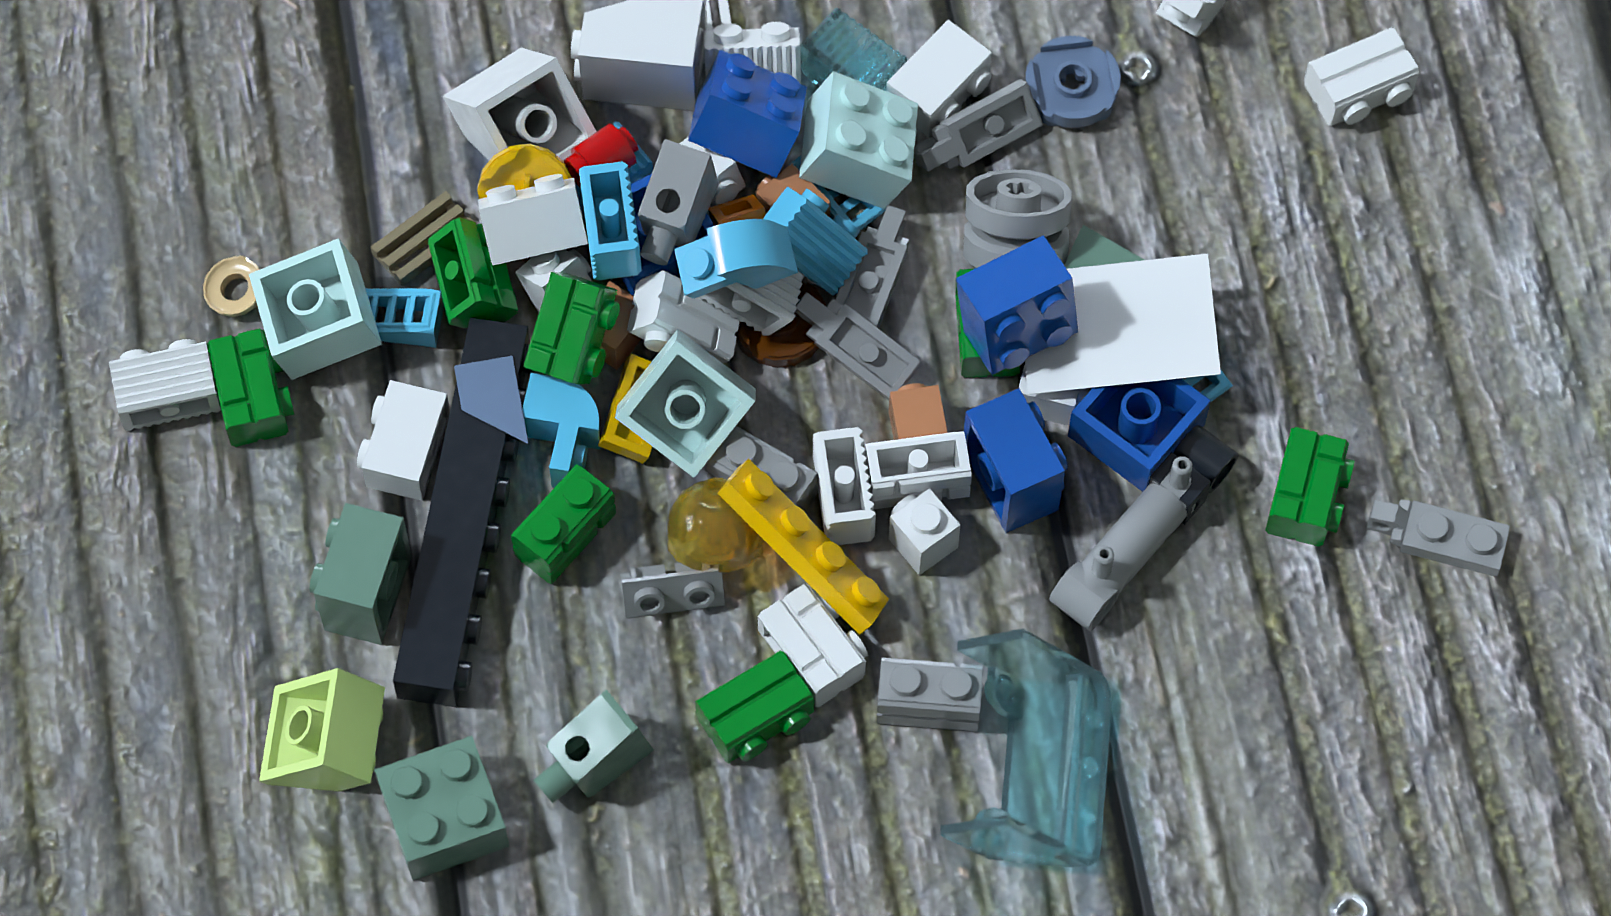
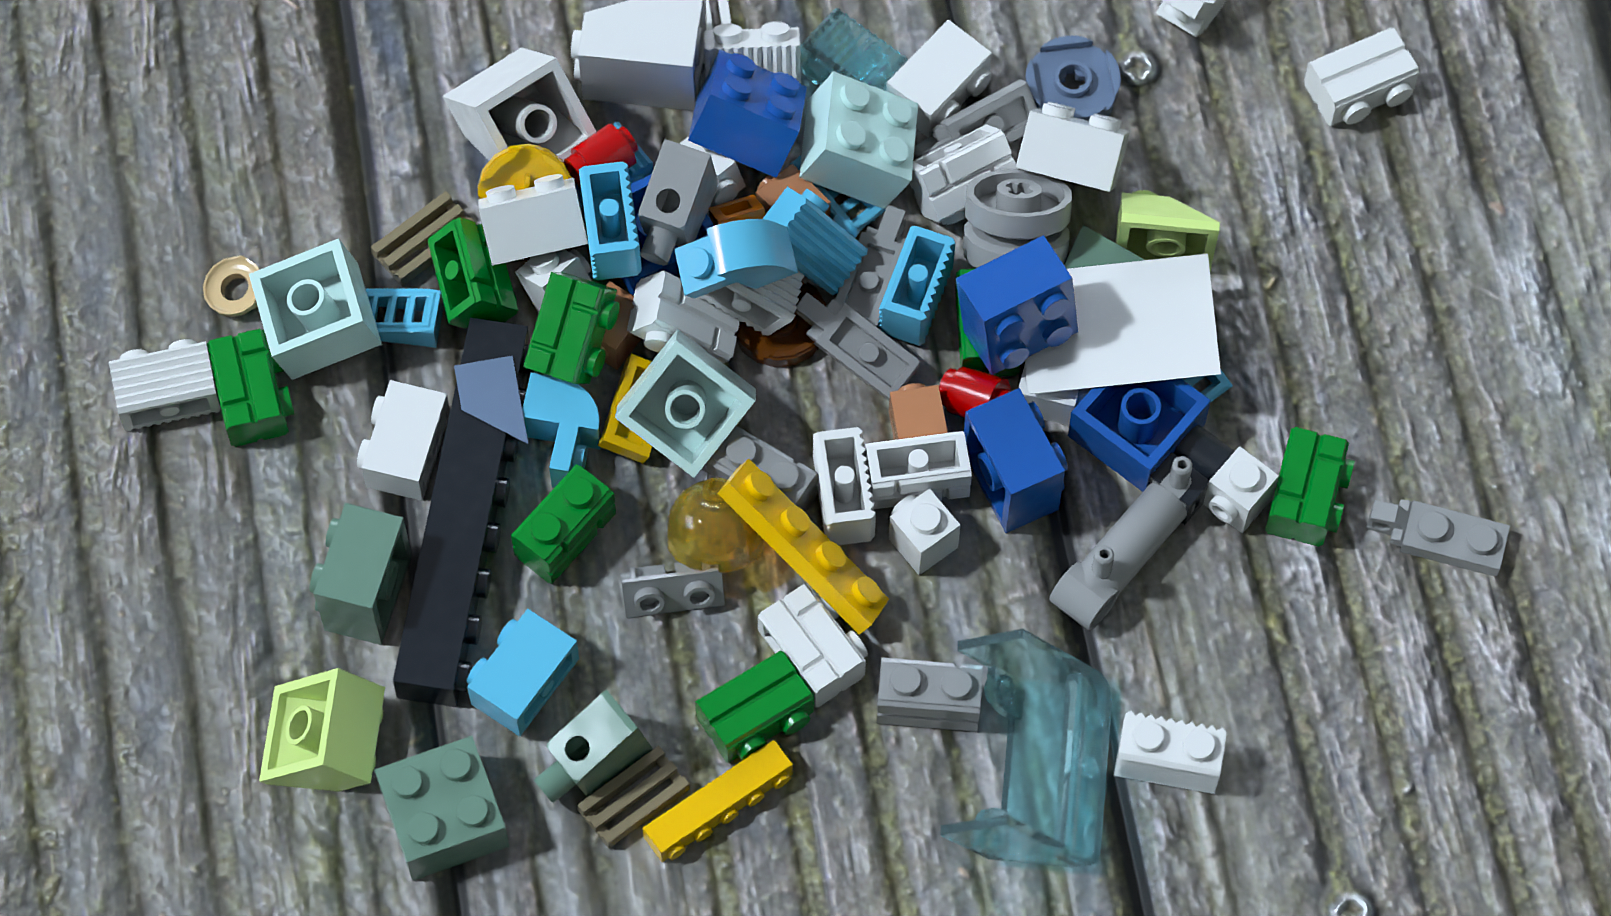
(522, 671): none -> medium azure brick
(621, 782): none -> dark tan tile
(718, 802): none -> yellow piece
(916, 285): none -> medium azure brick
(944, 173): none -> white brick
(969, 388): none -> red brick
(1073, 147): none -> white brick
(1164, 227): none -> yellowish green slope
(1170, 752): none -> white brick
(1240, 490): none -> white brick

